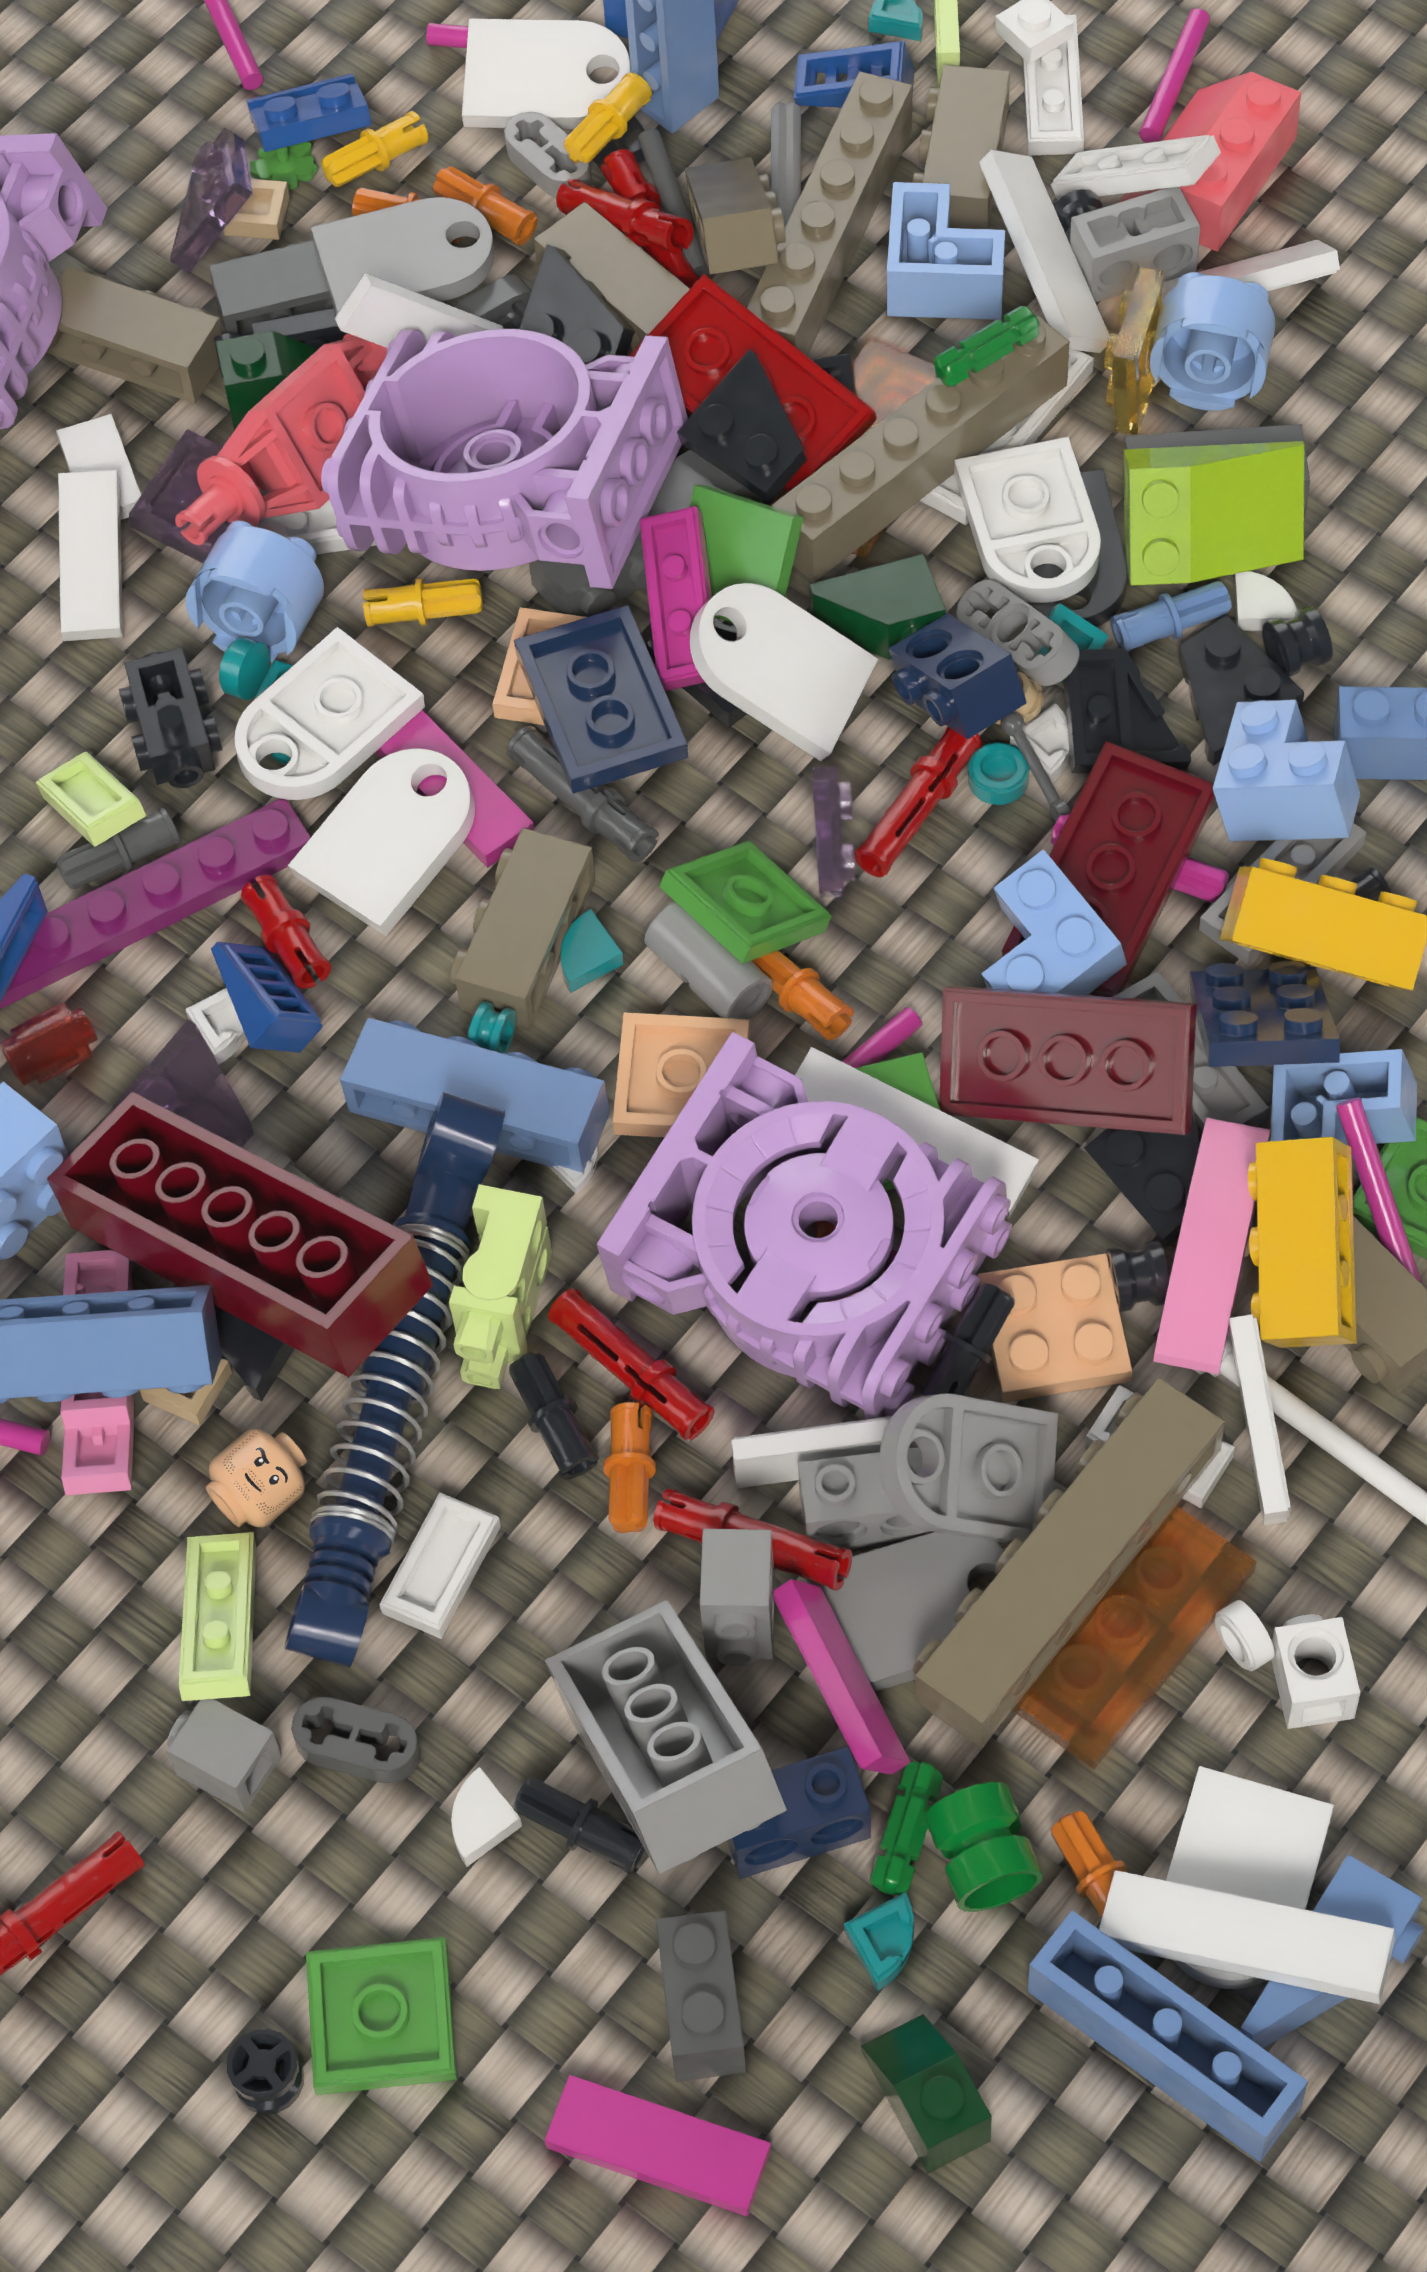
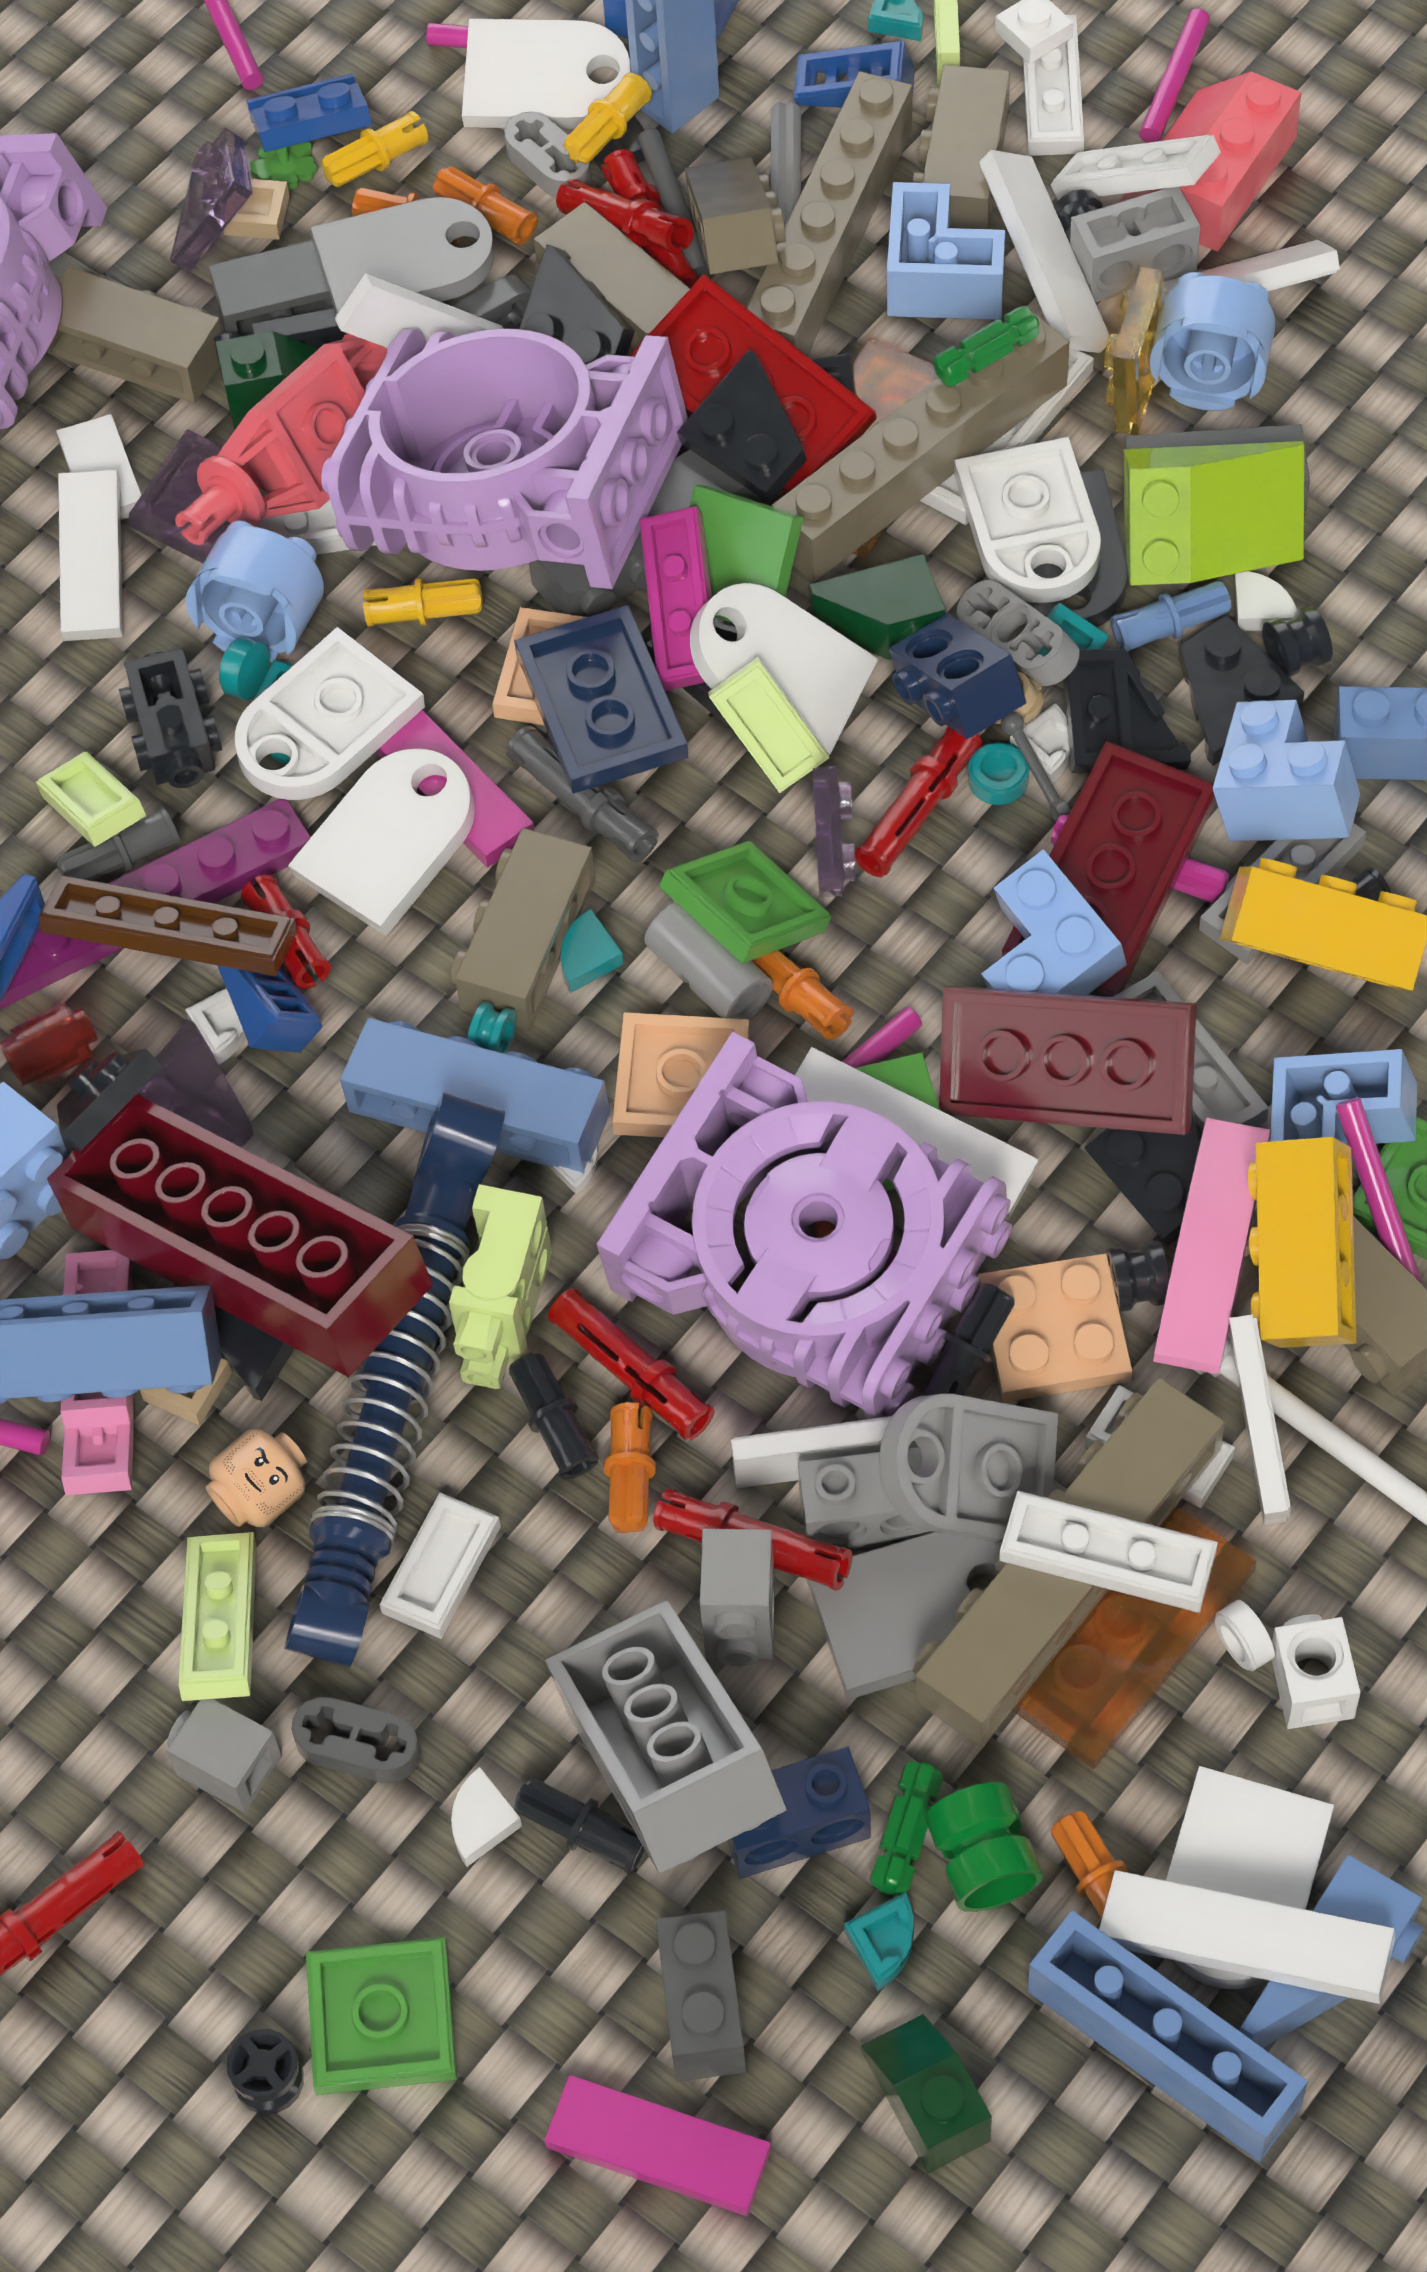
(101, 1092): none -> black wing
(167, 925): none -> reddish brown tile
(768, 725): none -> yellowish green tile
(840, 1677): dark pink tile -> none
(1108, 1551): none -> white tile
(1264, 1015): dark blue plate -> none

